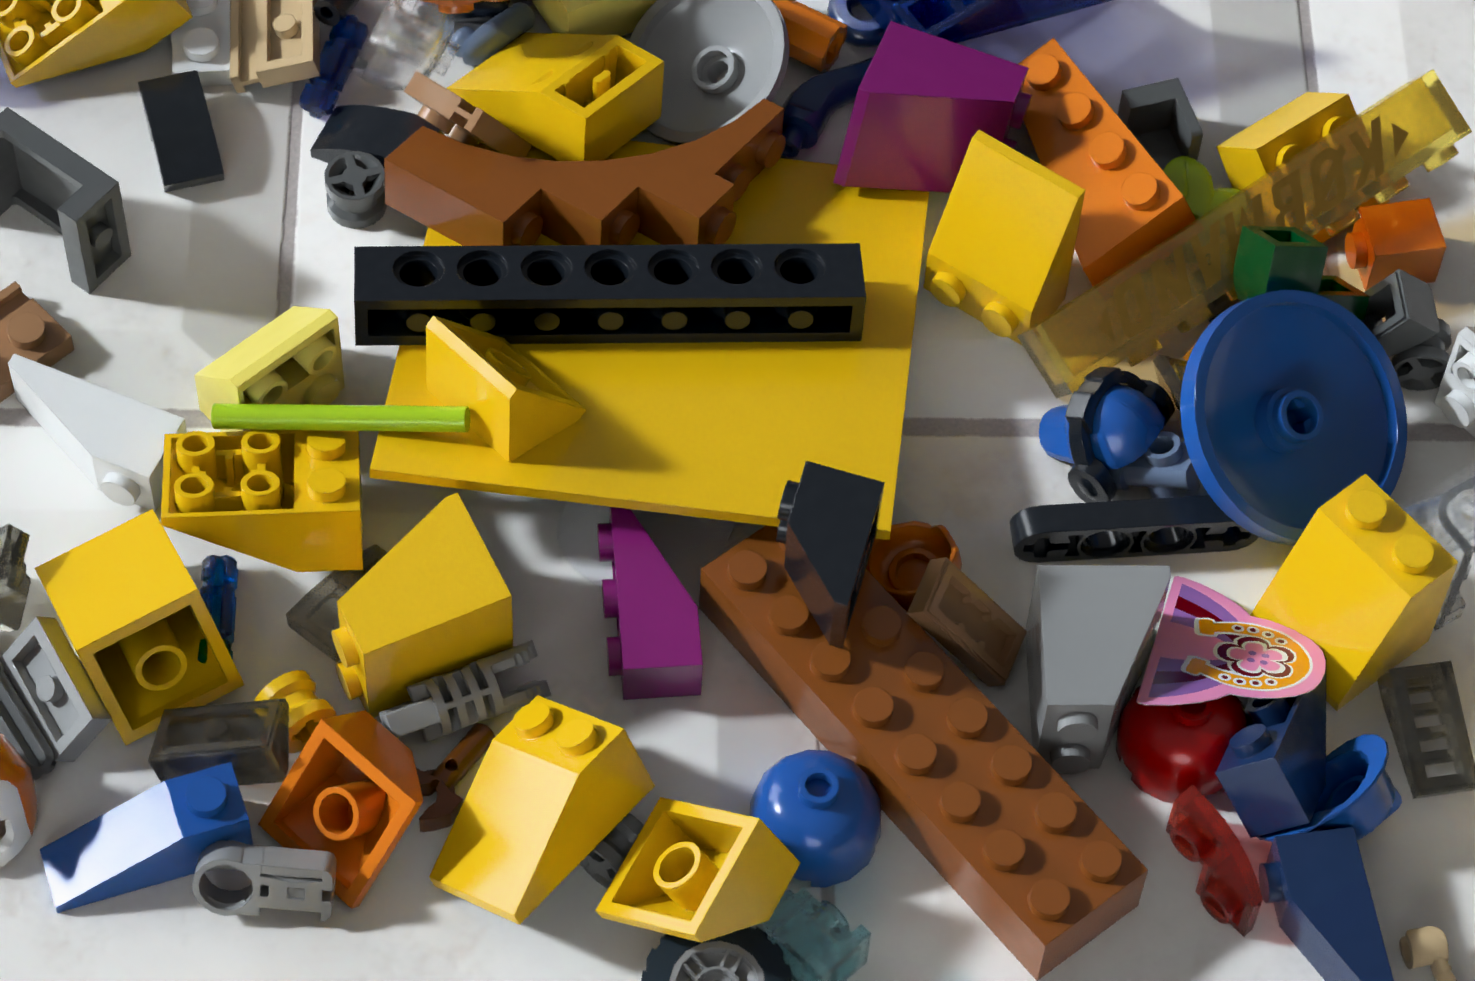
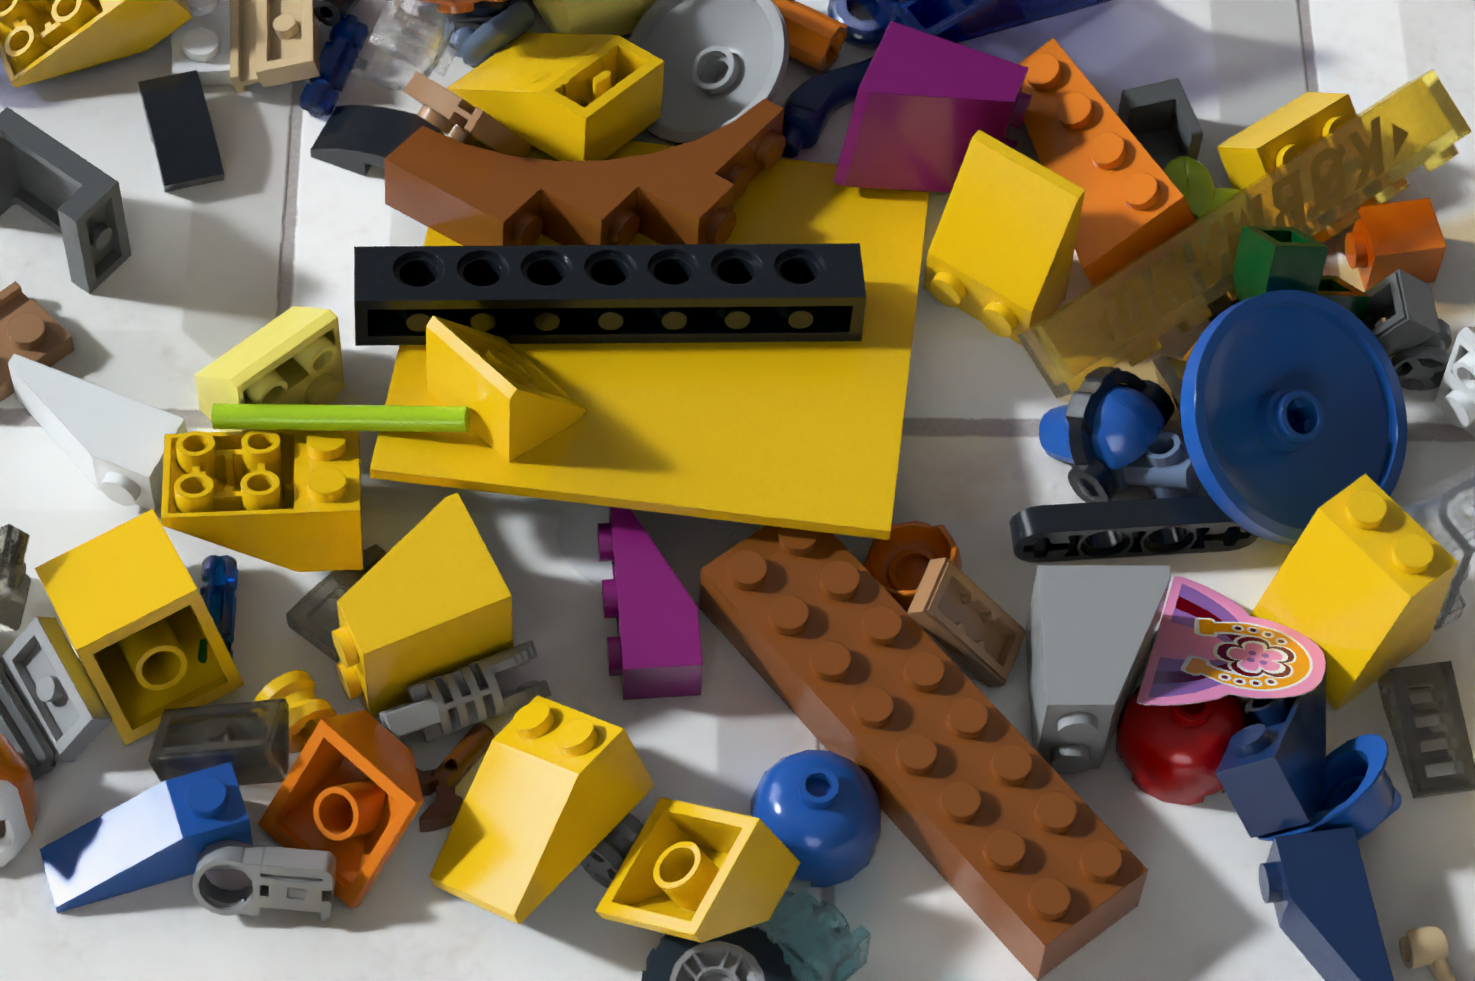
(364, 176): dark grey wheel -> none
(828, 538): black slope -> none
(1227, 877): clear red slope -> none

